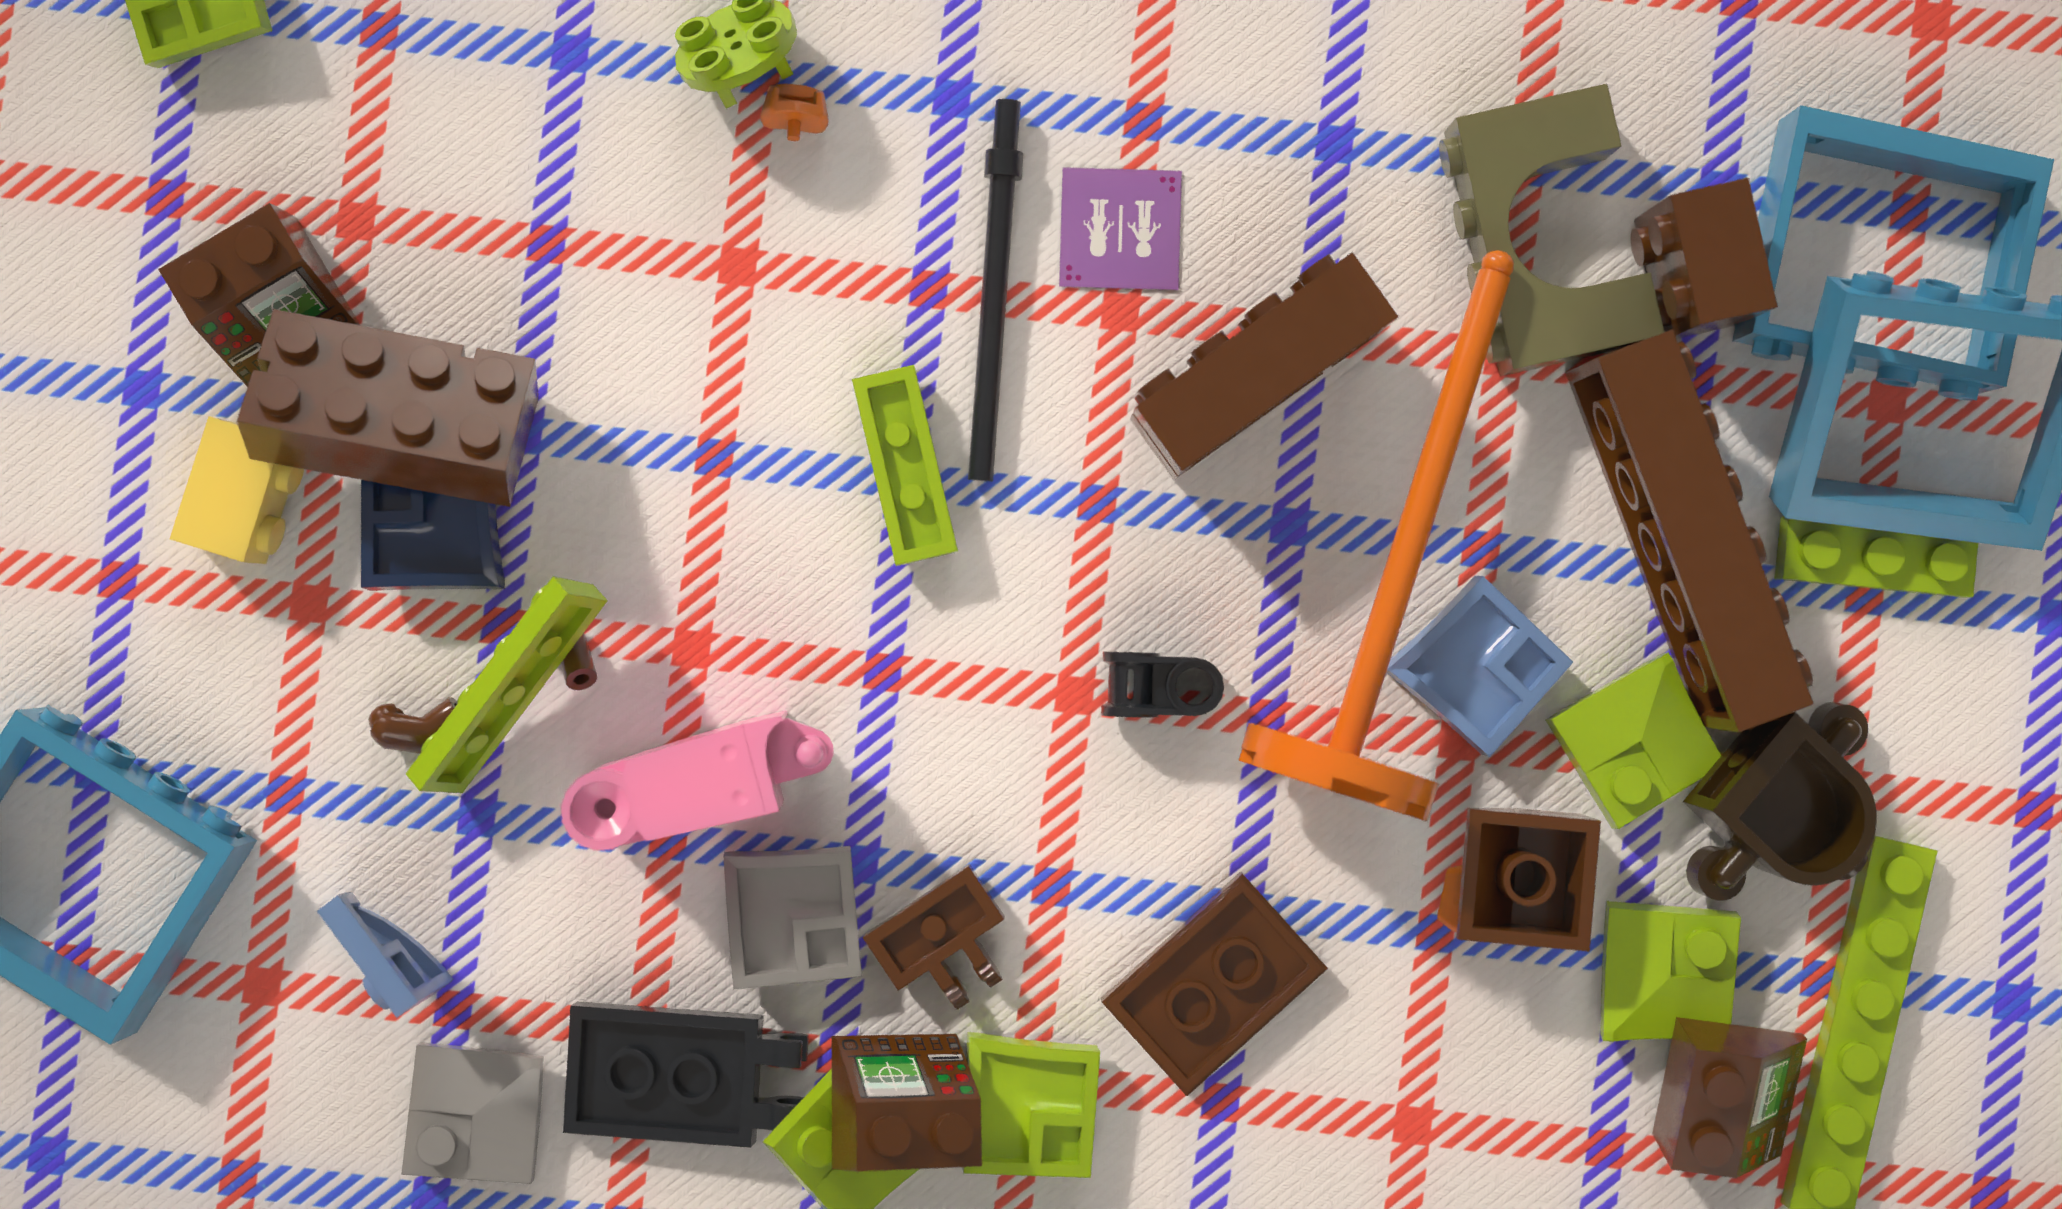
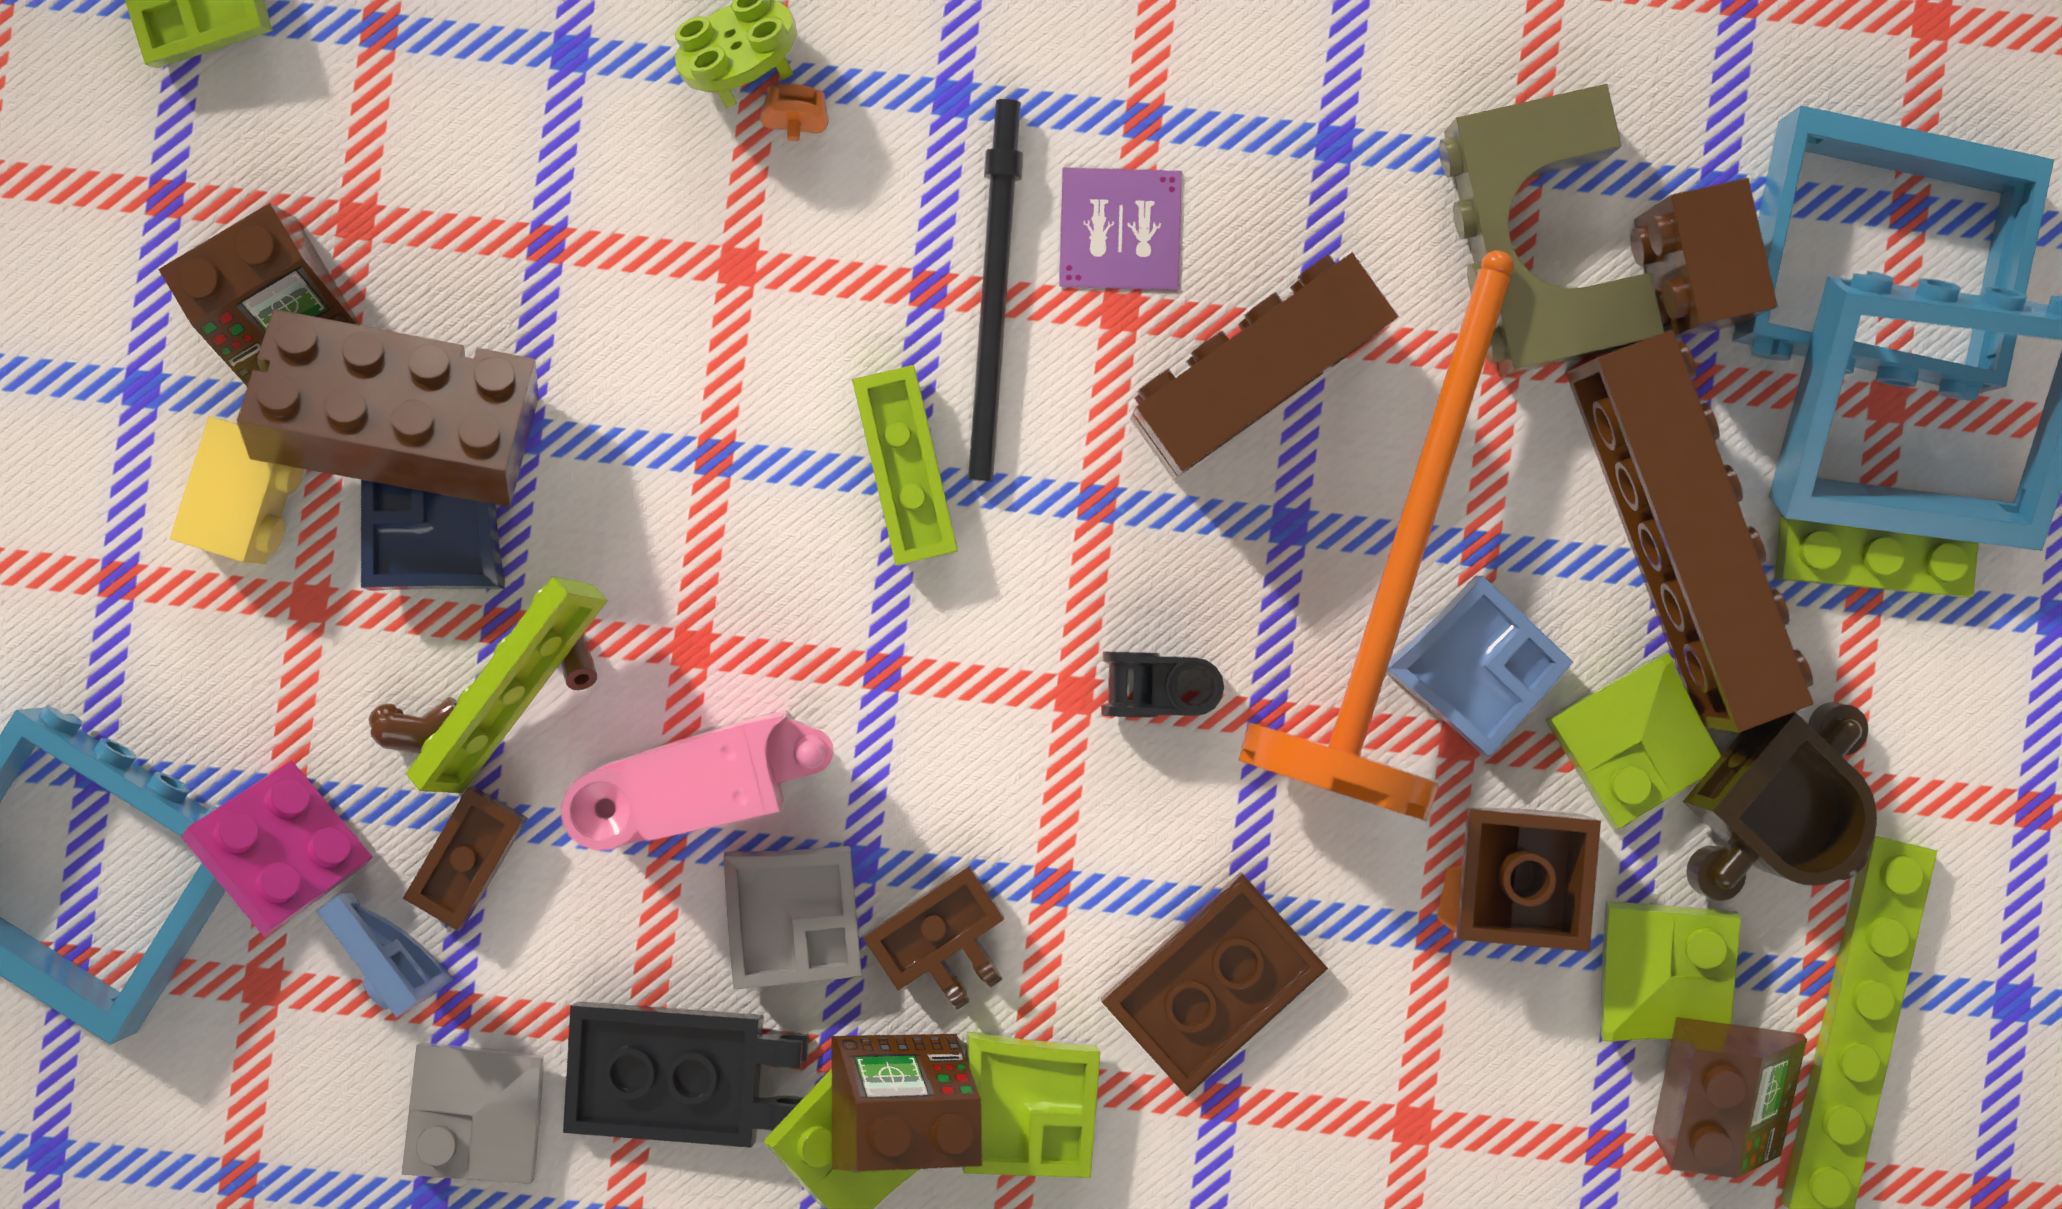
(276, 847): none -> dark pink plate
(465, 858): none -> reddish brown plate

